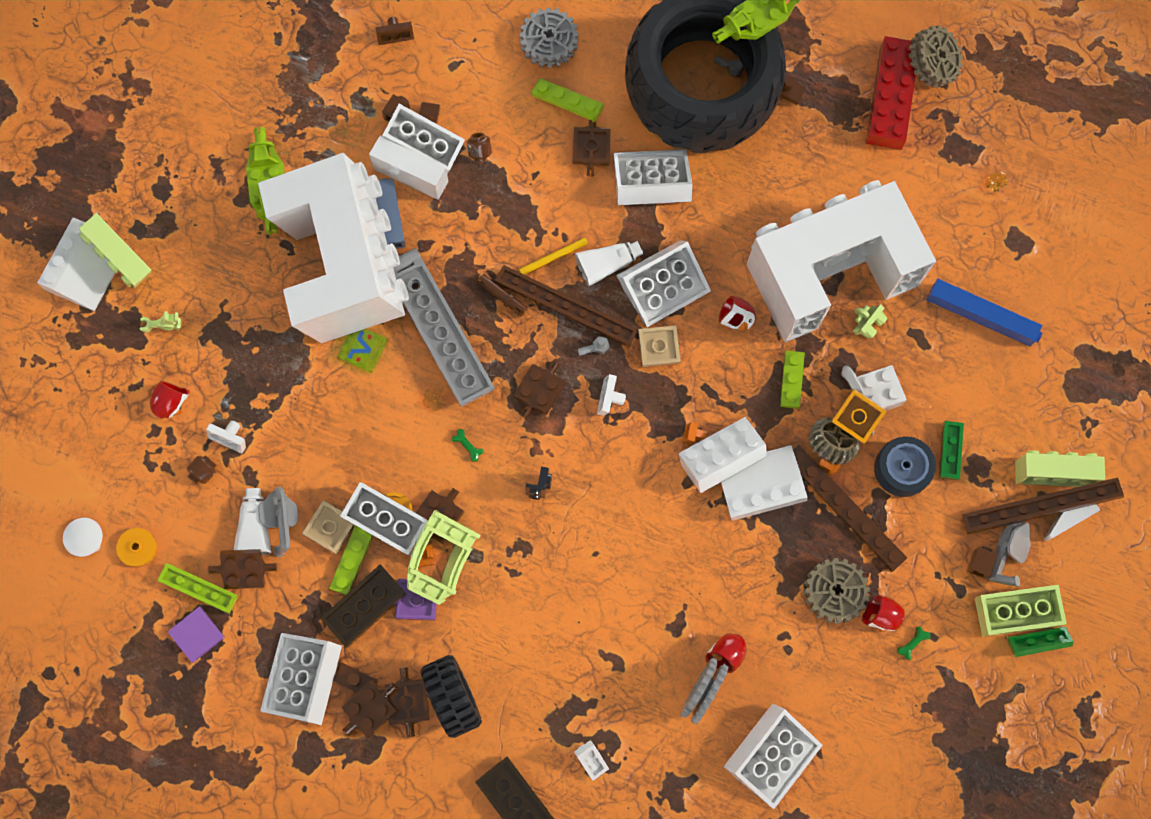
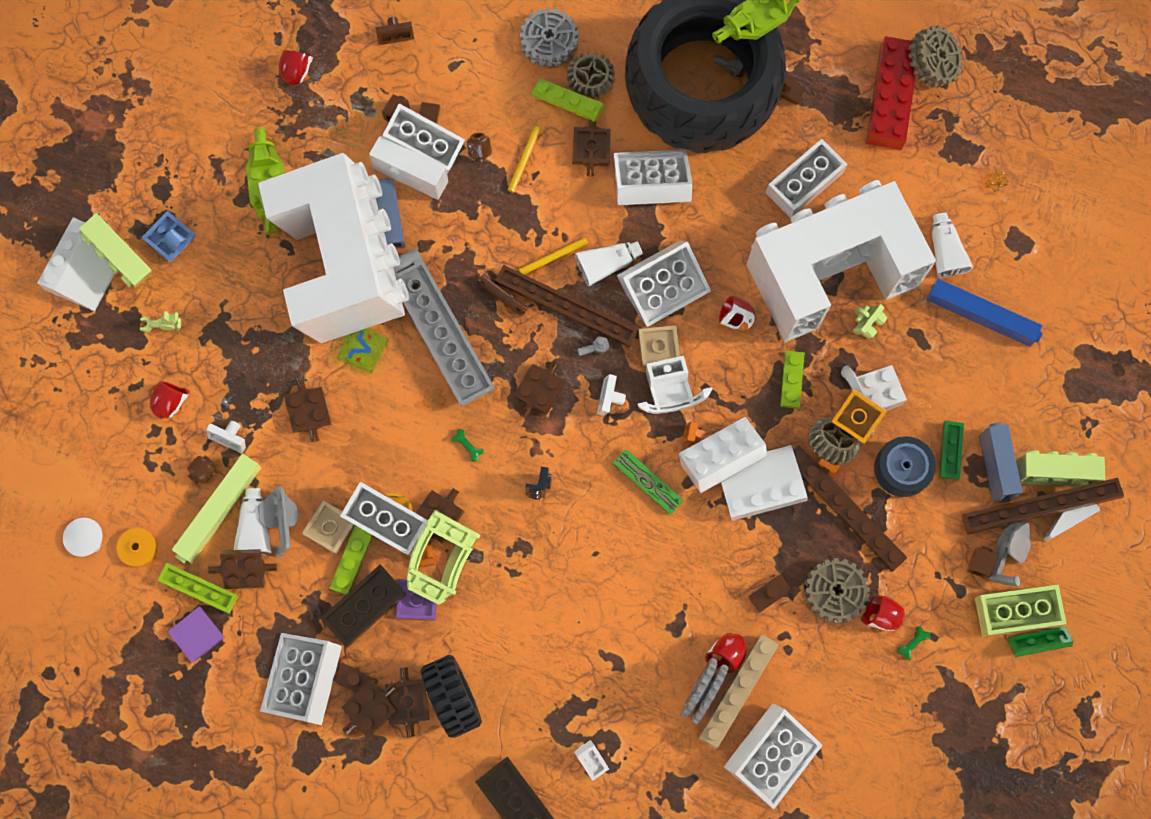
(168, 236): none -> medium blue plate
(216, 509): none -> yellowish green brick
(294, 67): none -> red piece
(307, 410): none -> reddish brown plate
(524, 158): none -> yellow bar
(578, 70): none -> dark tan gear
(648, 481): none -> bright green tile
(670, 387): none -> white piece
(738, 691): none -> tan brick
(770, 593): none -> reddish brown tile
(806, 178): none -> white brick
(948, 248): none -> white piece
(1000, 463): none -> sand blue brick

